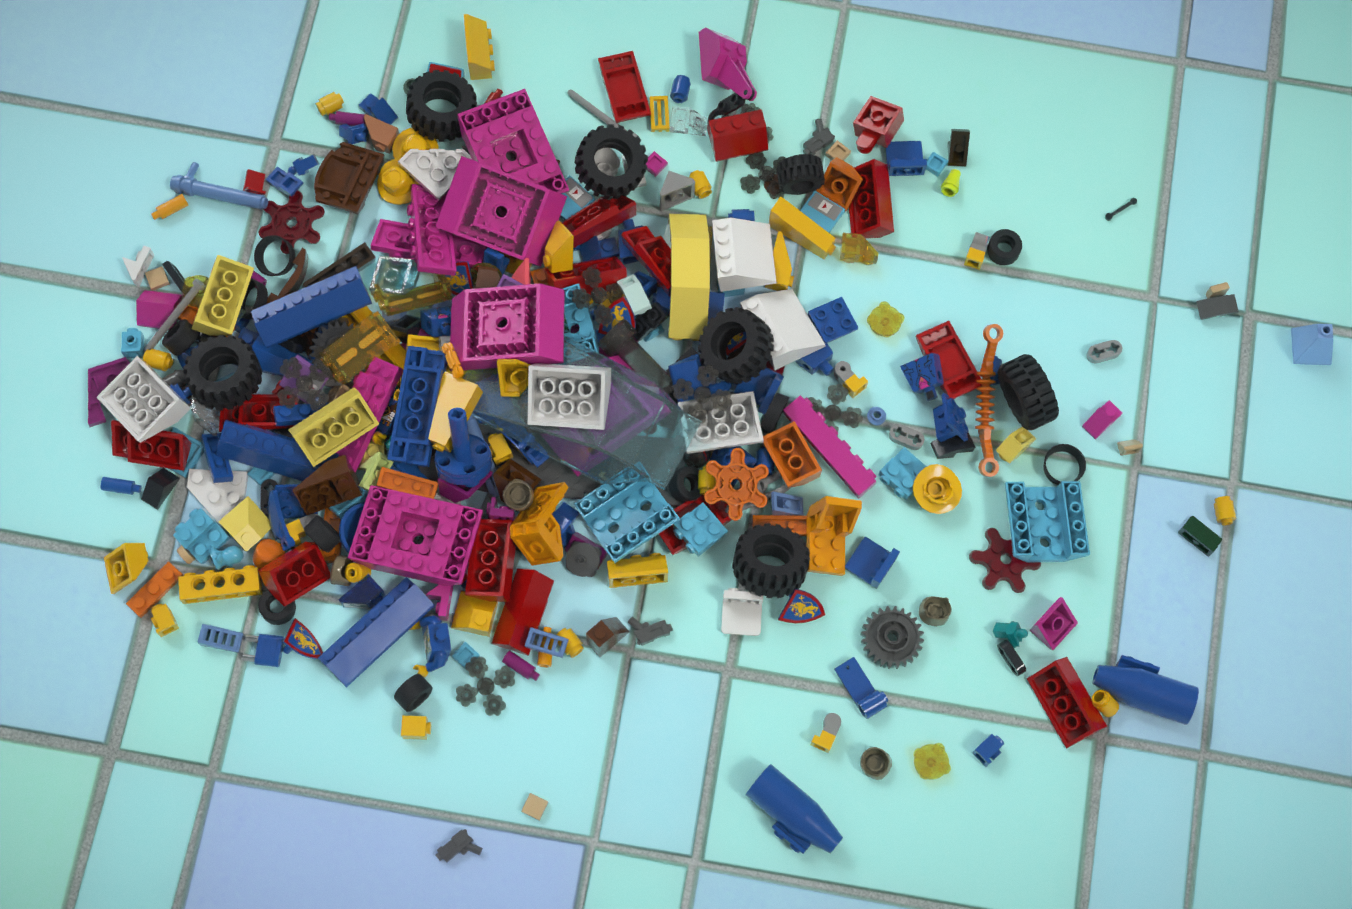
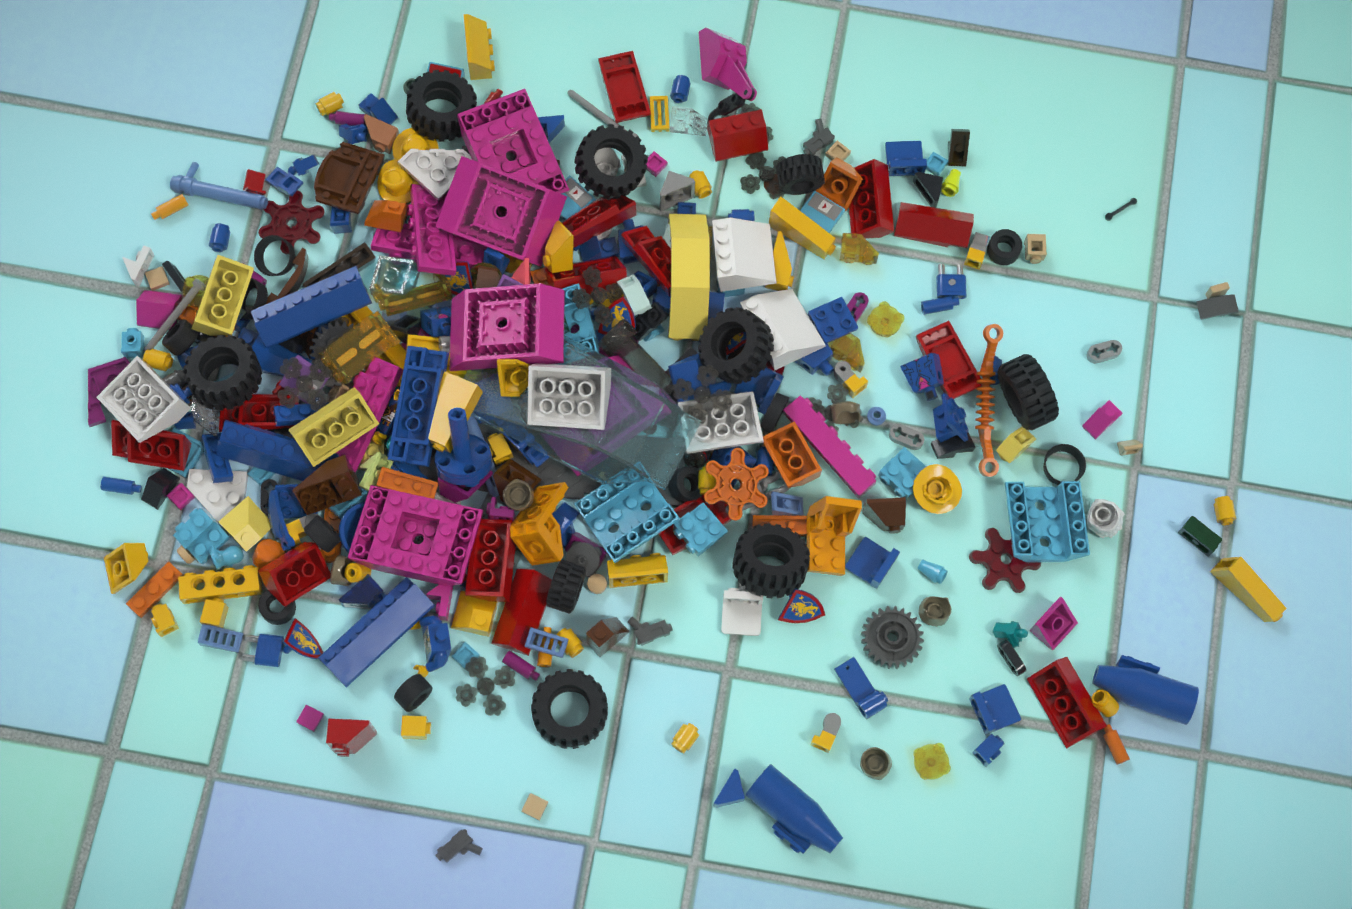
(180, 496): none -> dark pink tile
(186, 422): none -> blue slope
(214, 612): none -> yellow brick
(219, 237): none -> blue brick
(310, 718): none -> dark pink tile
(340, 221): none -> blue slope
(349, 735): none -> red slope
(387, 215): none -> orange slope
(452, 360): light orange axle -> none
(552, 125): none -> blue slope
(566, 586): none -> black tyre
(569, 682): none -> black tyre
(597, 584): none -> tan tile
(685, 737): none -> yellow brick
(686, 208): none -> blue tile
(731, 792): none -> blue slope
(845, 412): none -> dark tan hair
(849, 350): none -> clear yellow slope
(858, 311): none -> magenta beam
(877, 124): brick -> none
(886, 513): none -> reddish brown slope
(929, 186): none -> black slope
(933, 571): none -> medium azure cone
(934, 225): none -> red slope
(938, 305): none -> blue cylinder
(951, 284): none -> blue piece
(995, 709): none -> blue bracket
(1038, 243): none -> tan brick
(1104, 518): none -> white hair
(1115, 745): none -> orange cylinder
(1249, 588): none -> yellow slope
(1312, 344): light blue slope -> none

